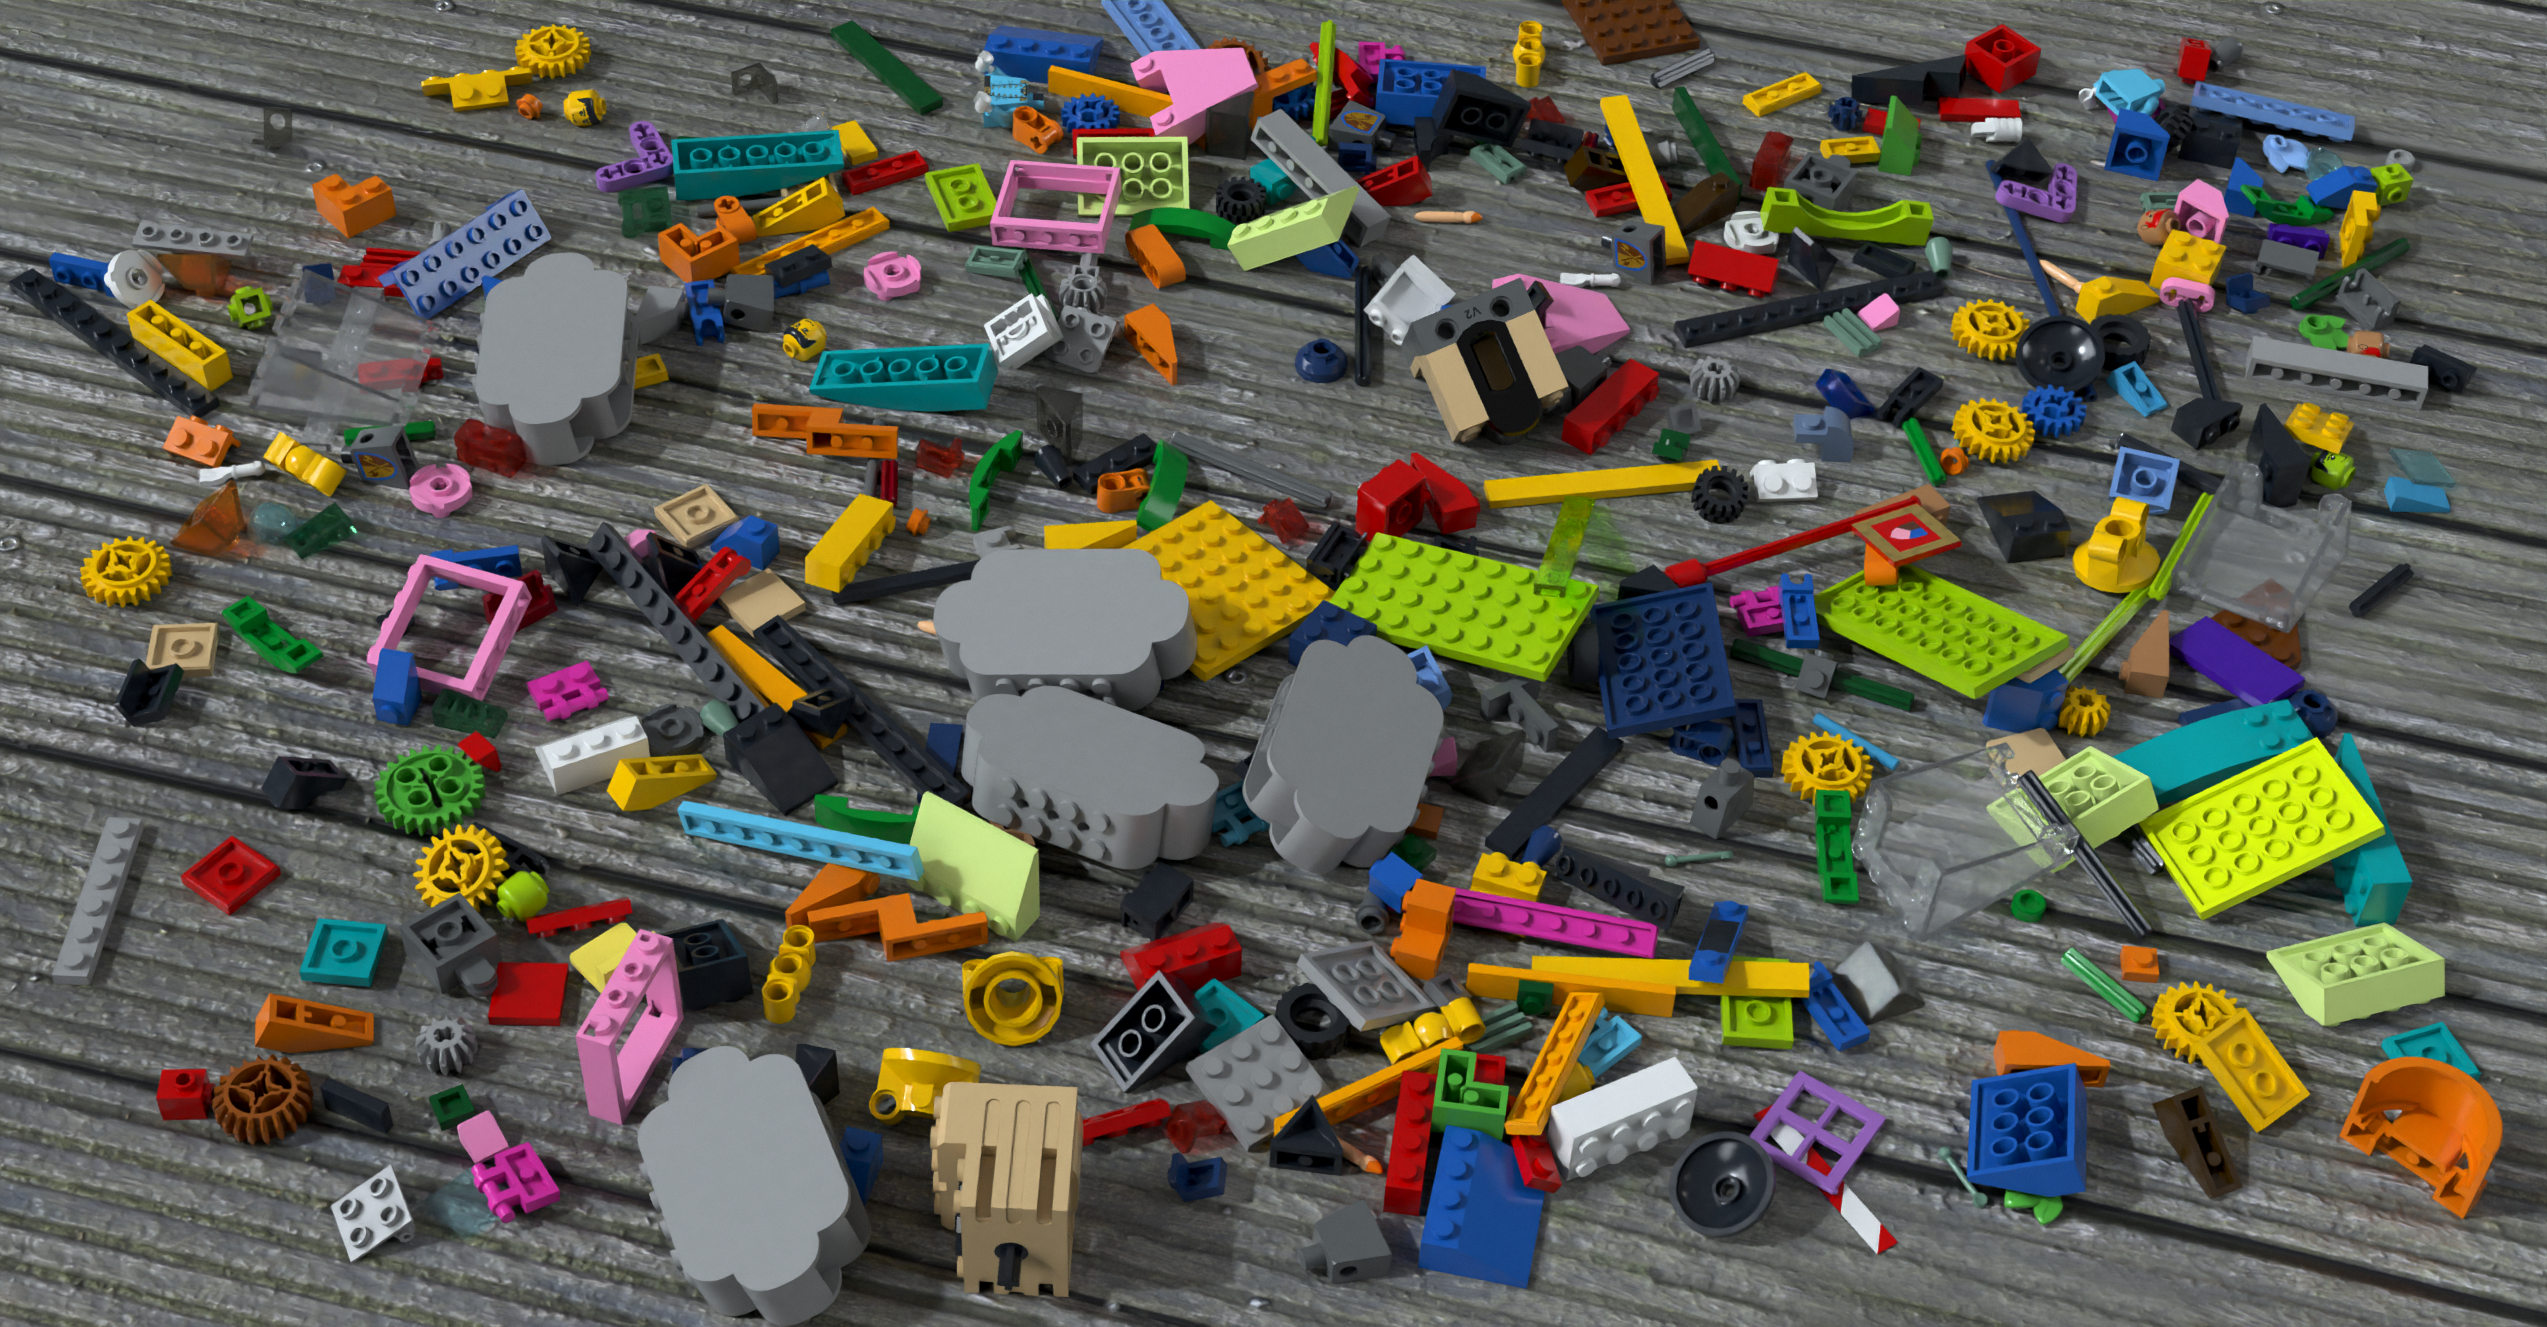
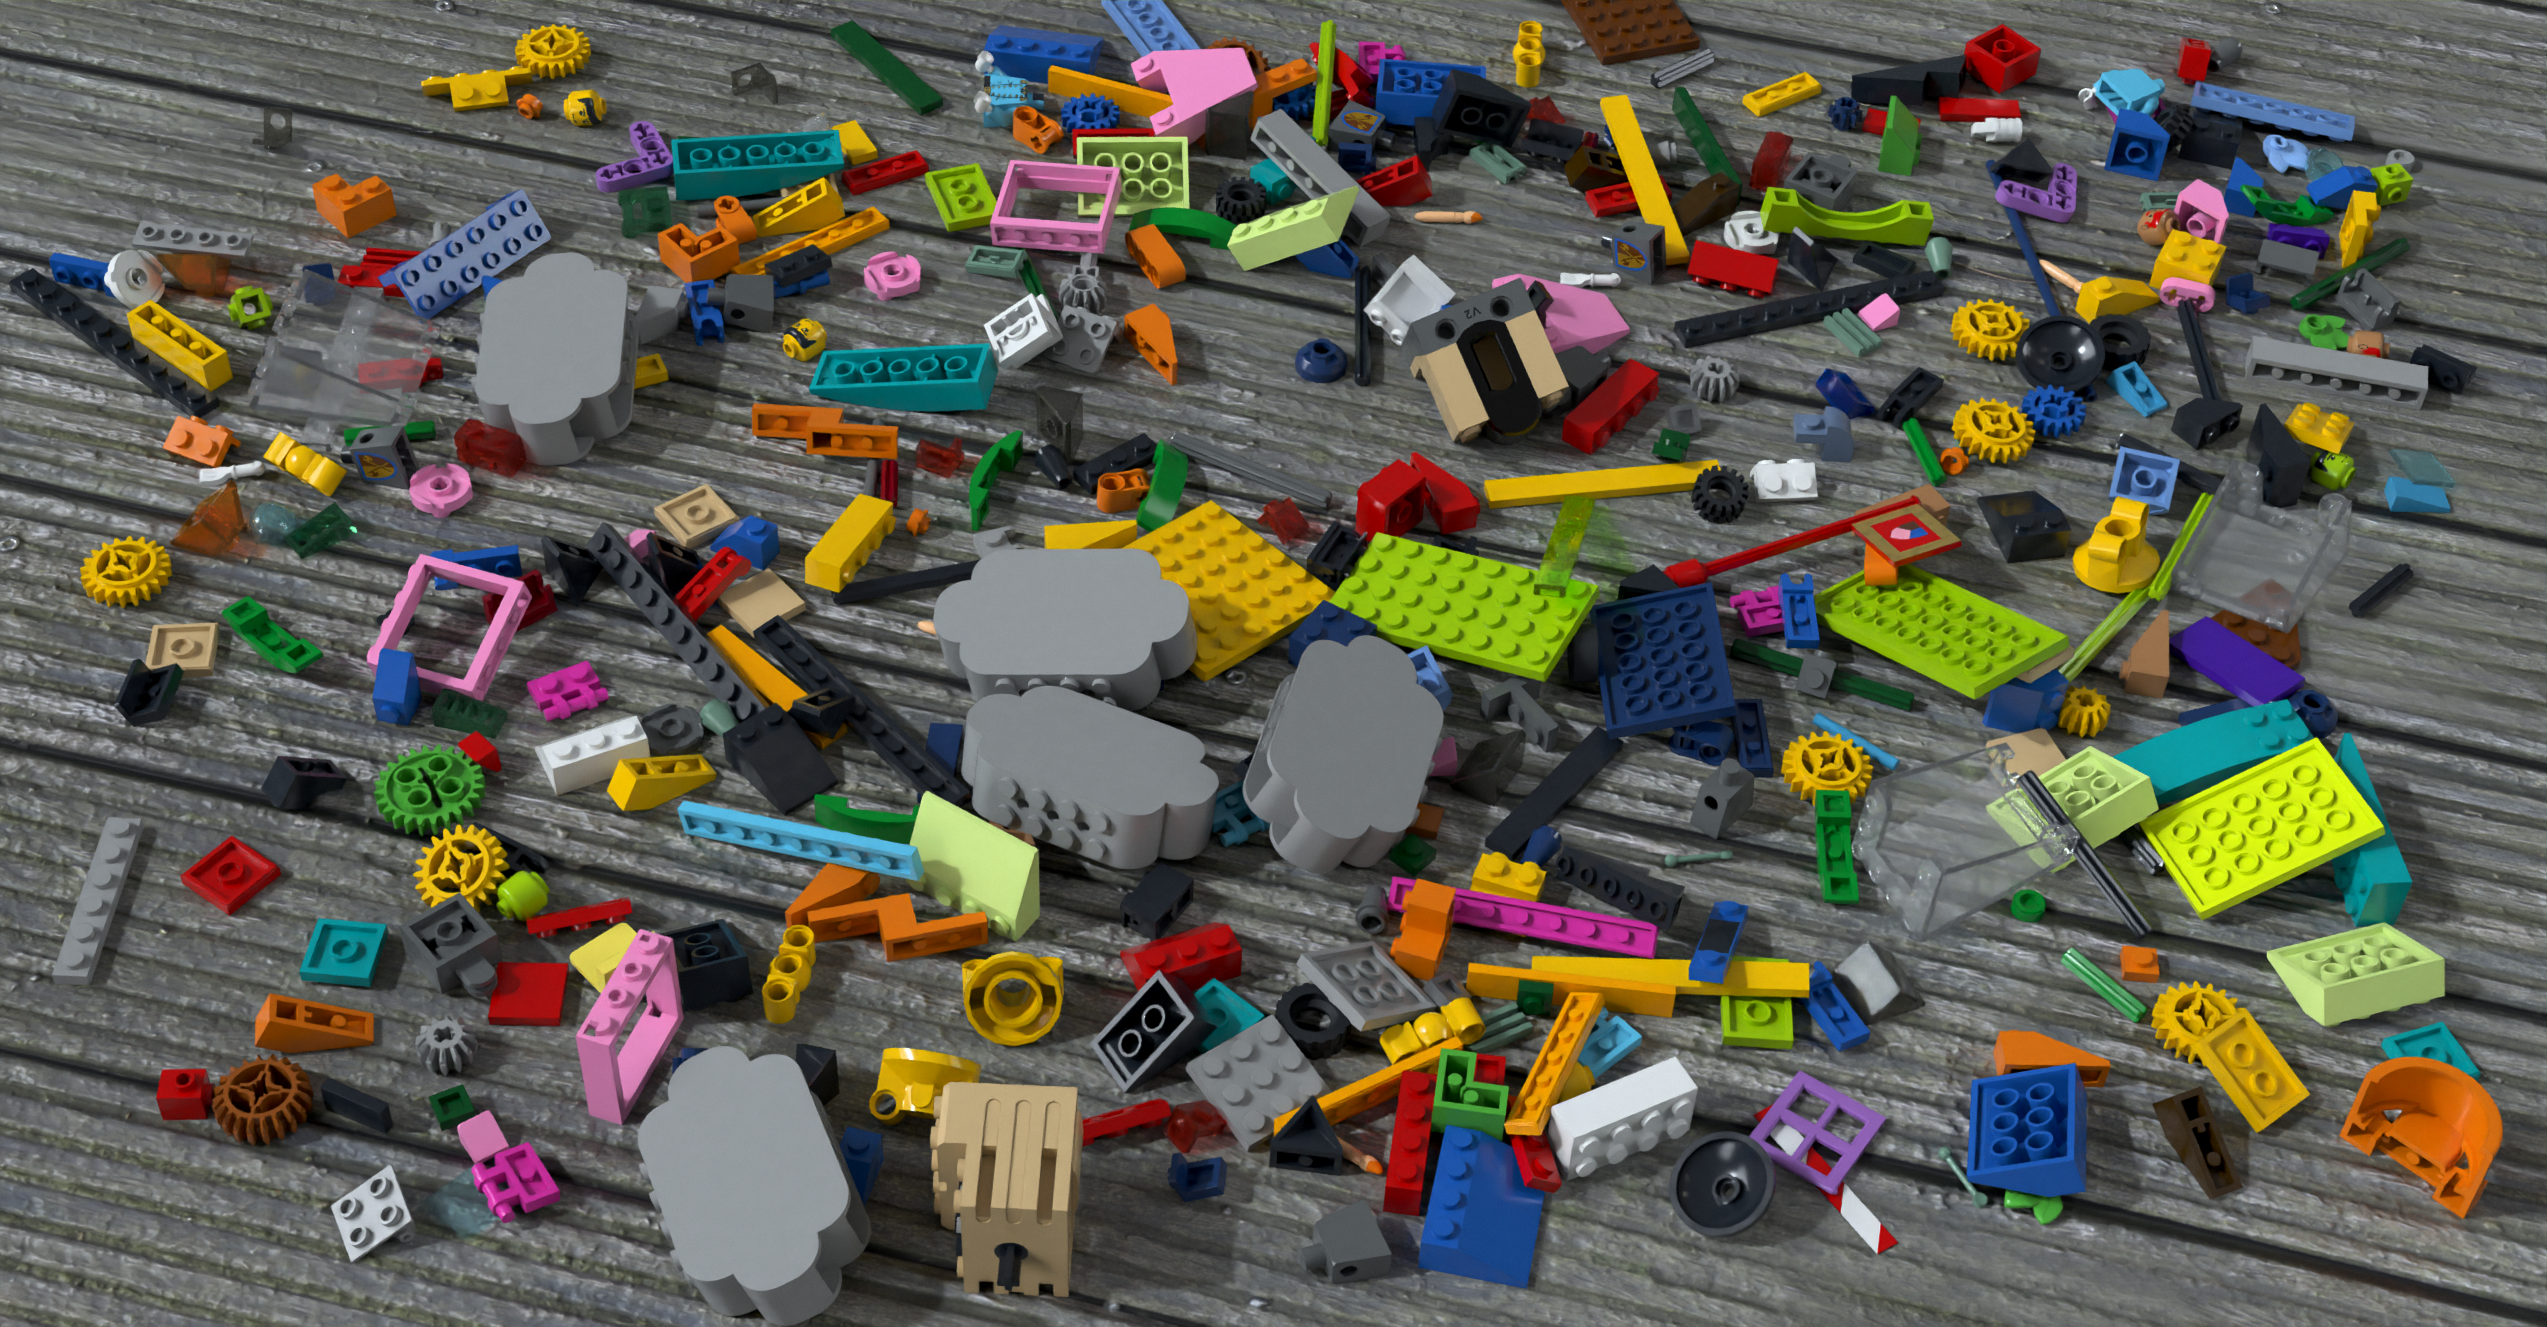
(1392, 879): blue brick -> none
(1855, 149): yellow plate -> none

